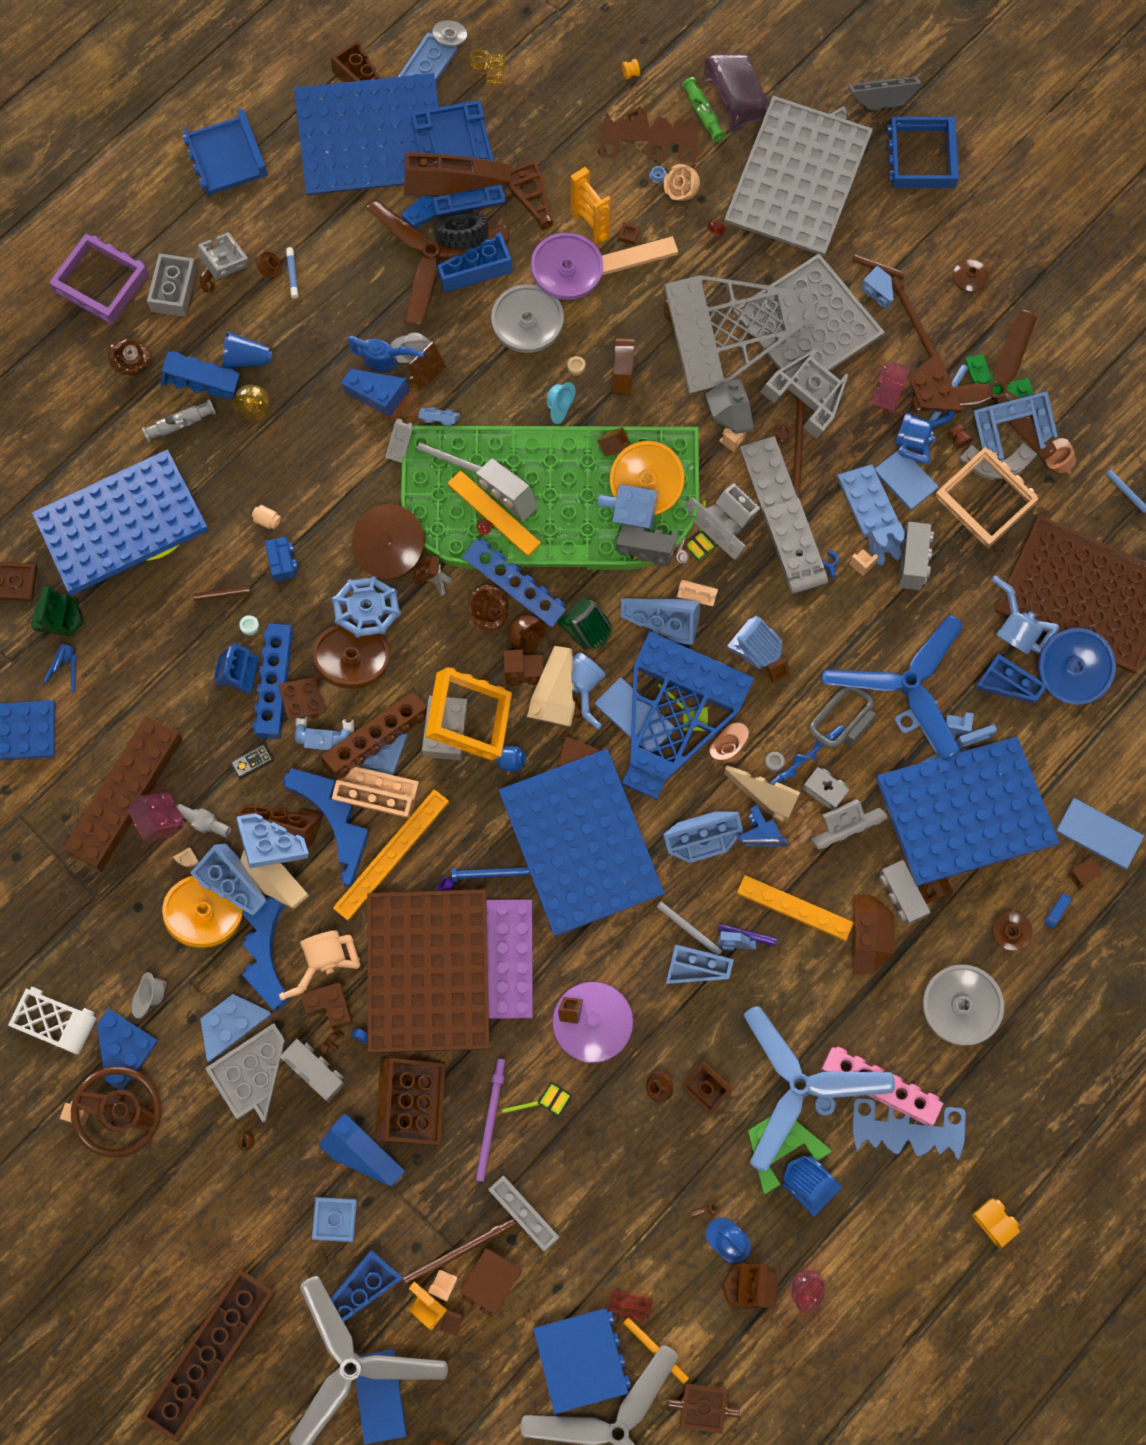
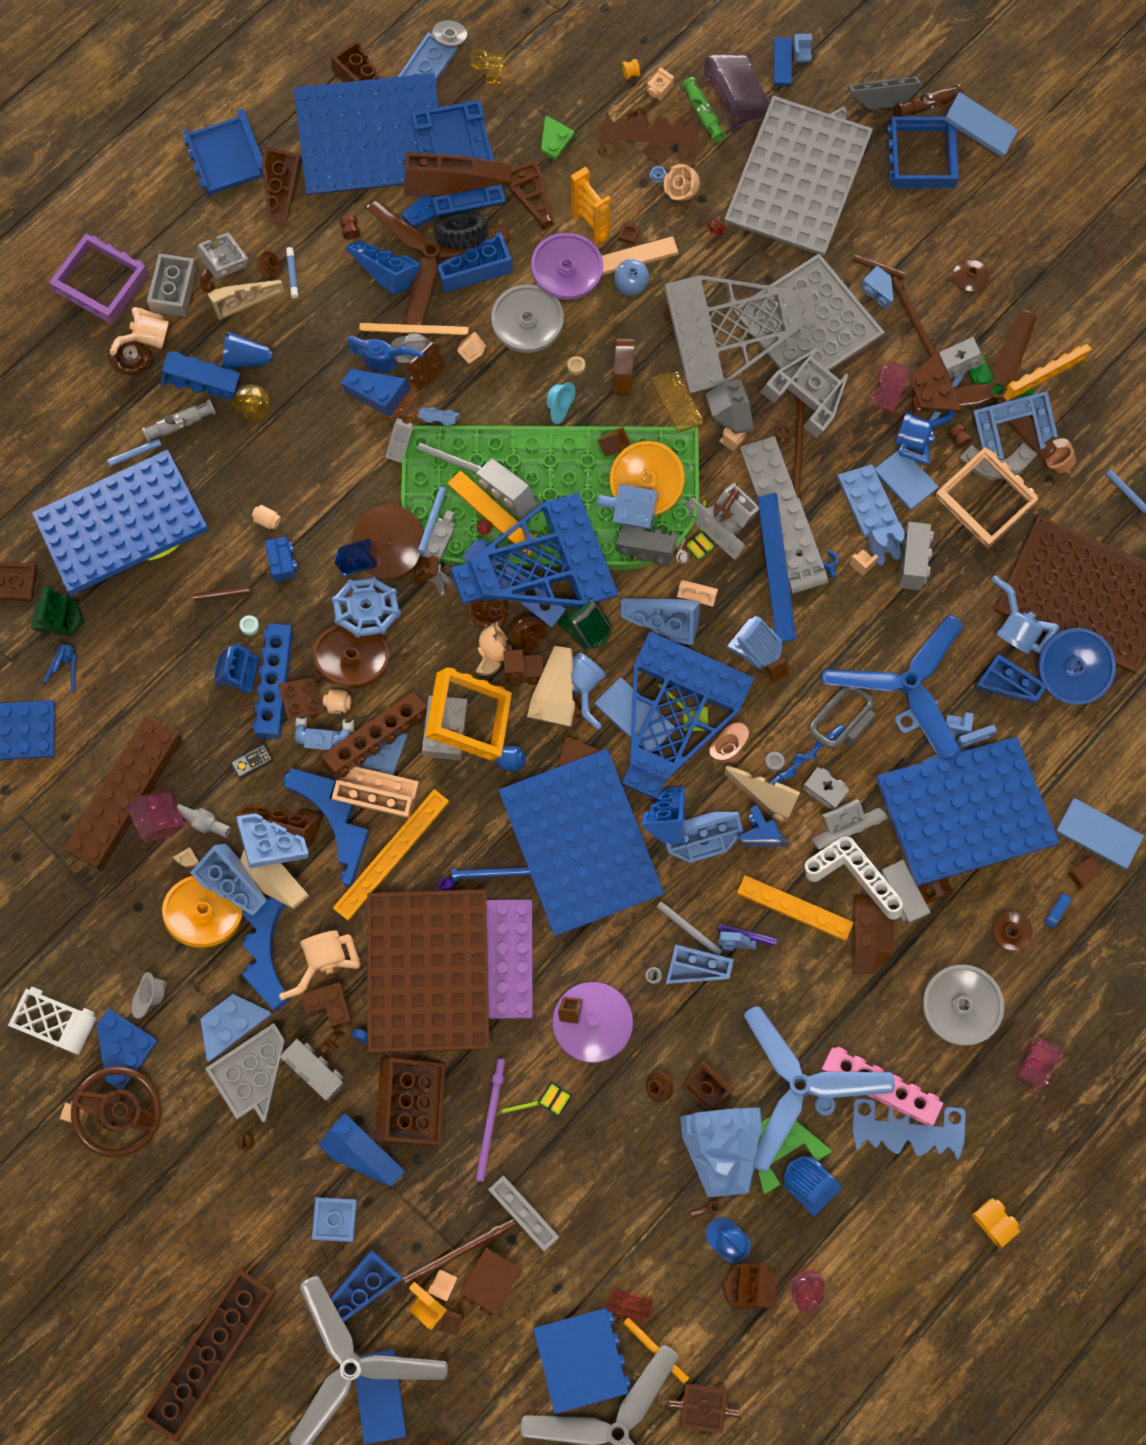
(135, 452): none -> medium blue bar
(148, 329): none -> light nougat piece
(239, 297): none -> tan wedge
(281, 176): none -> reddish brown wedge
(337, 701): none -> light nougat head
(349, 226): none -> copper wheel
(355, 557): none -> clear blue panel
(387, 269): none -> blue wedge
(421, 329): none -> light orange tile
(432, 519): none -> medium blue bar
(440, 536): none -> light grey hinge
(471, 347): none -> light nougat panel
(487, 667): none -> tan tile
(493, 643): none -> light nougat cylinder
(555, 138): none -> bright green wing
(576, 546): none -> blue wing
(631, 277): none -> medium blue cylinder
(650, 975): none -> light grey hinge
(660, 84): none -> light nougat brick
(667, 816): none -> blue wedge
(677, 401): none -> clear yellow windscreen
(723, 1148): none -> medium blue wedge
(728, 503): none -> reddish brown bar
(777, 567): none -> blue tile
(782, 61): none -> blue tile
(802, 47): none -> medium blue panel
(859, 872): none -> white beam
(929, 100): none -> reddish brown piece
(961, 357): none -> light grey brick
(981, 124): none -> medium blue tile
(1038, 1062): none -> clear pink brick
(1043, 374): none -> light orange plate

